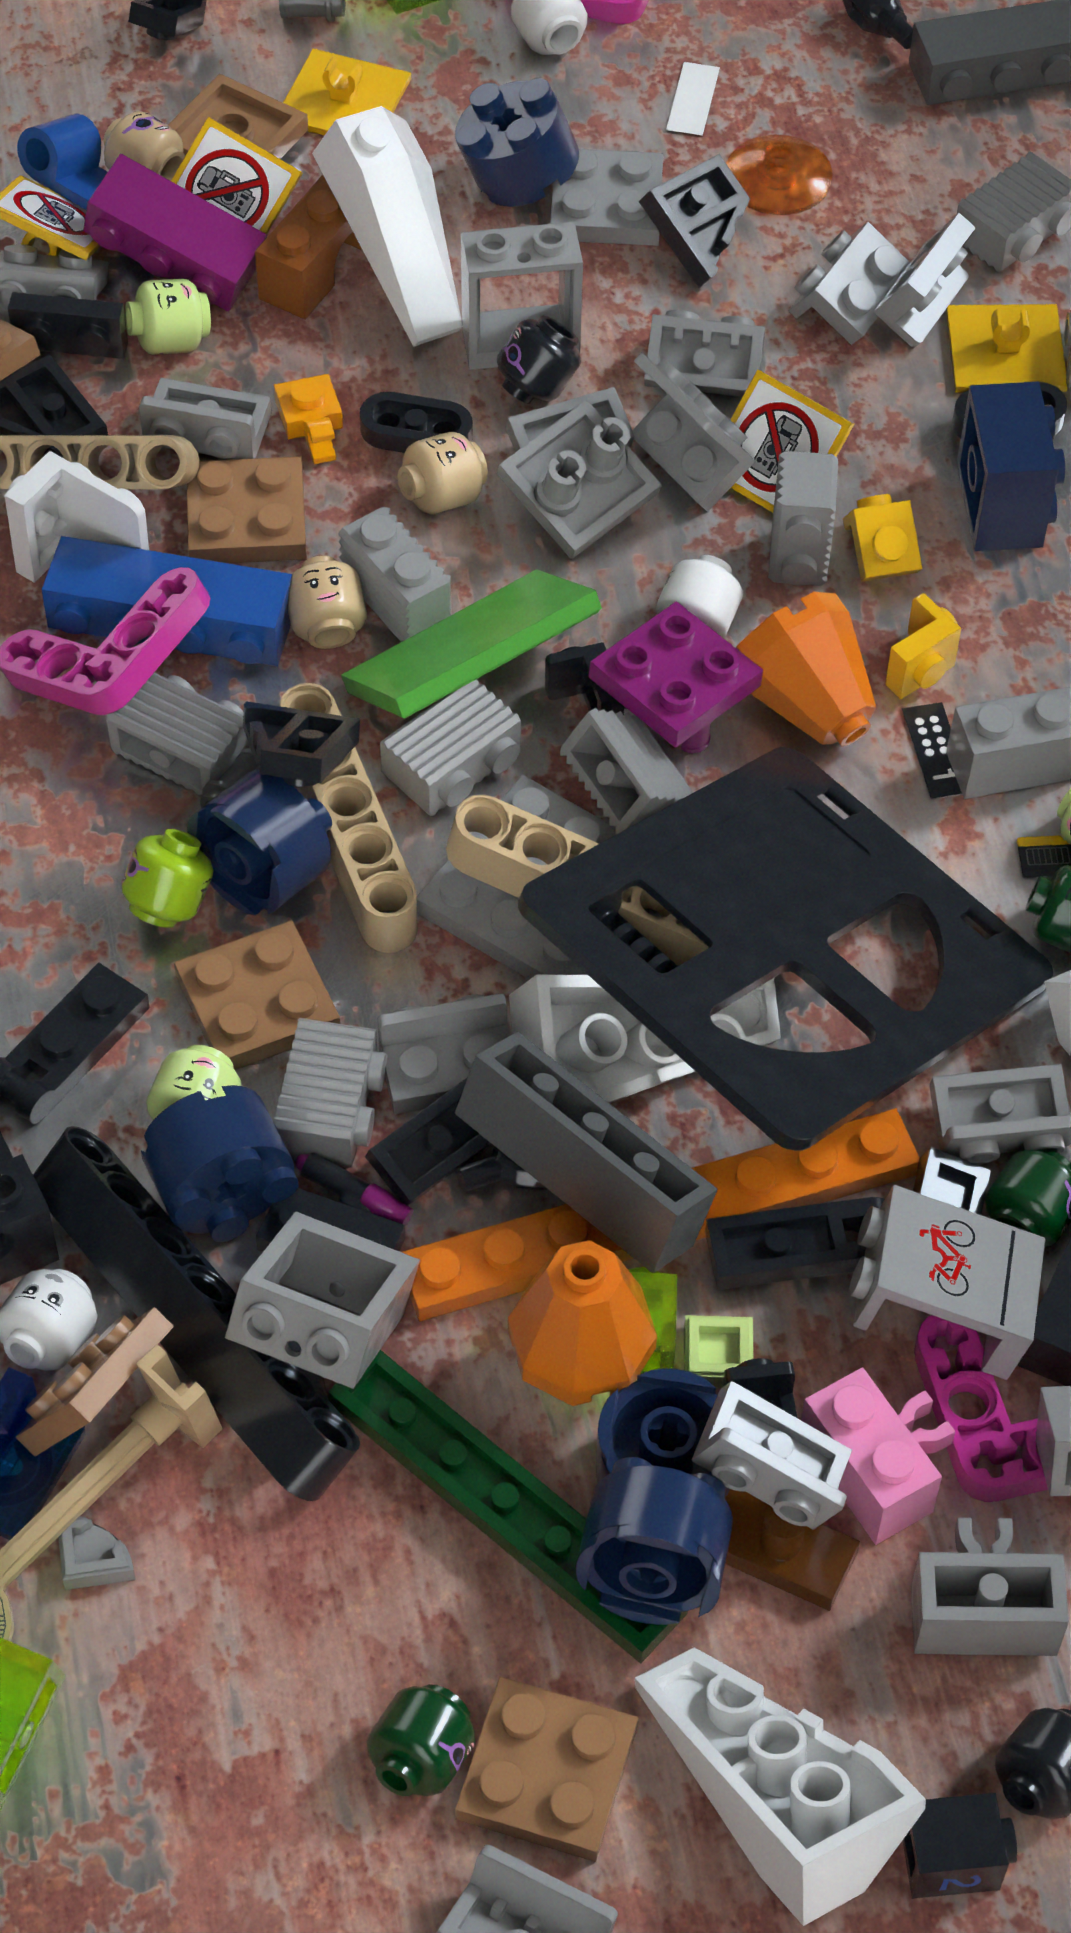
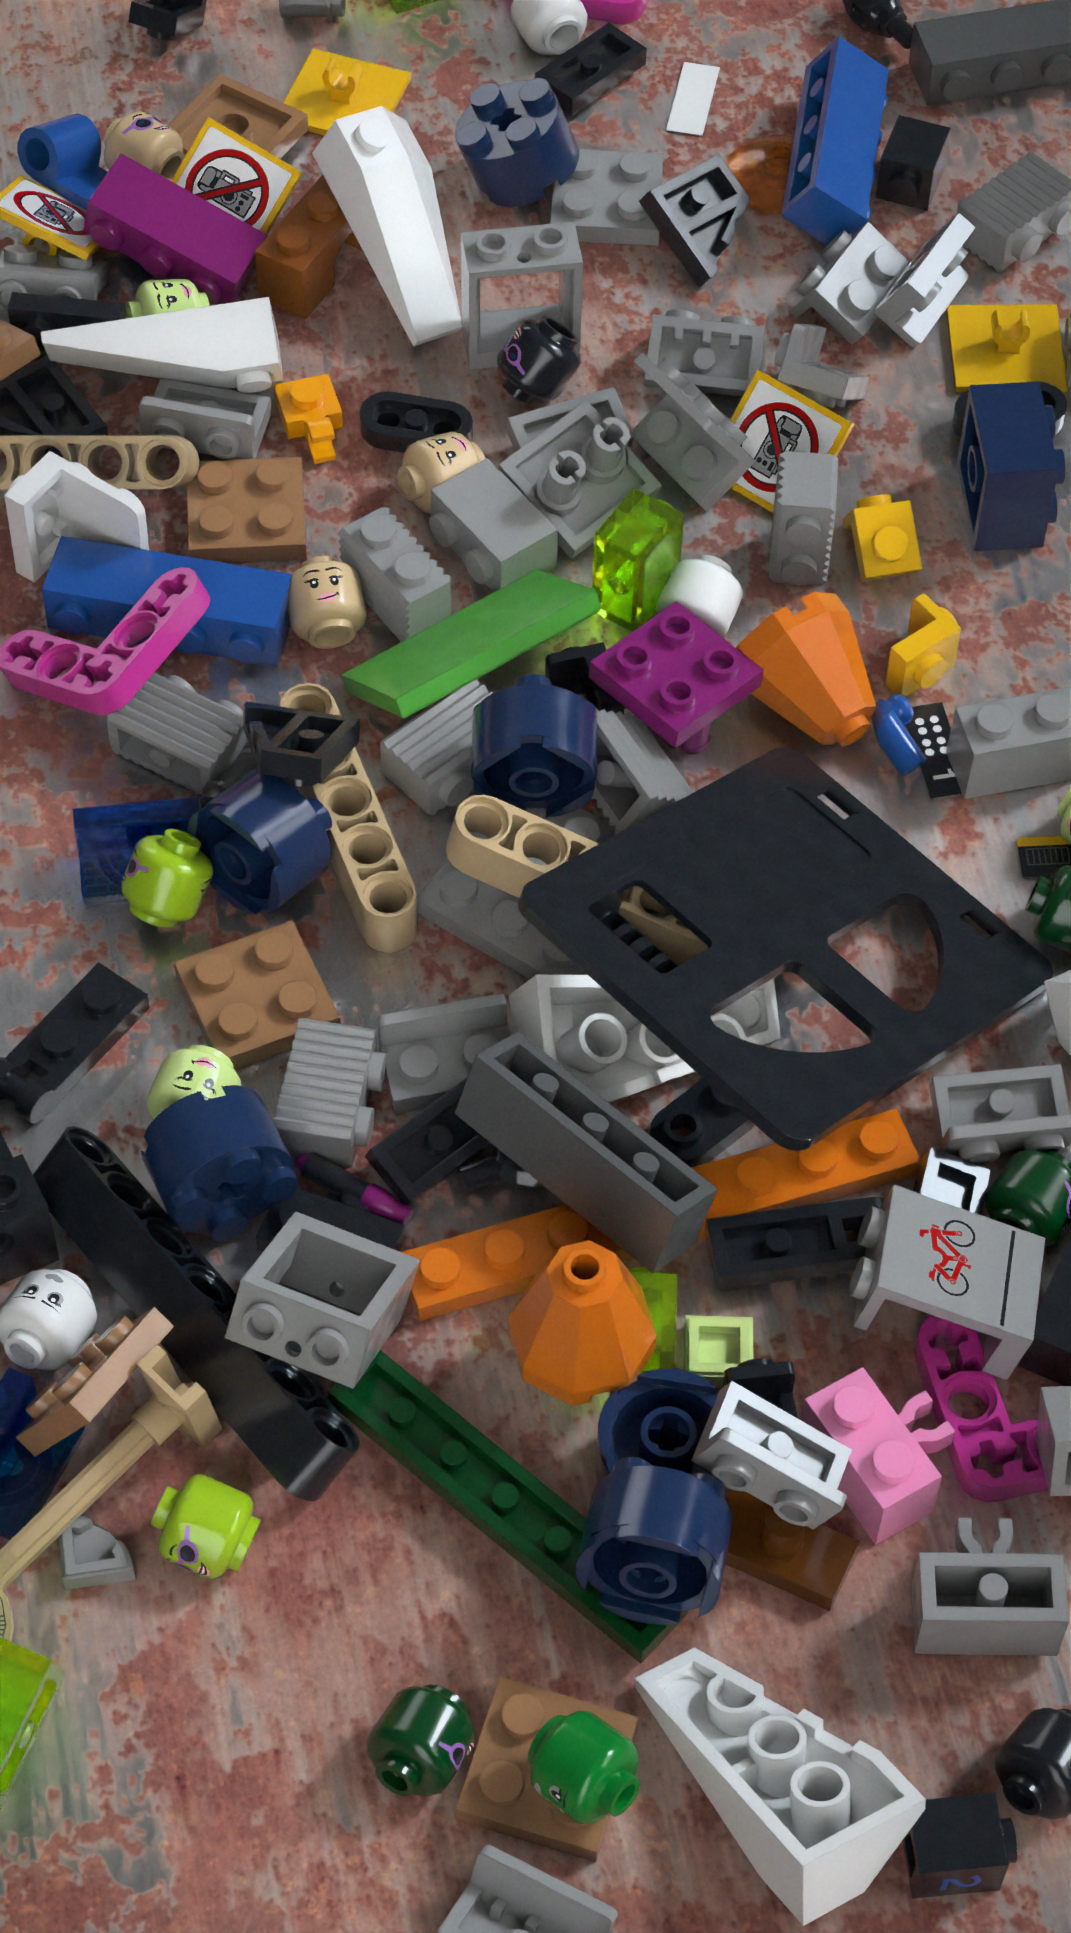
(110, 834): none -> clear blue panel
(202, 345): none -> white wedge
(205, 1526): none -> lime head
(492, 526): none -> light grey brick
(535, 746): none -> dark blue brick
(584, 1767): none -> green head
(593, 67): none -> black plate
(635, 558): none -> clear neon green brick
(708, 1115): none -> black plate
(822, 383): none -> light grey bracket
(836, 142): none -> blue brick
(892, 735): none -> blue arm
(913, 162): none -> black brick

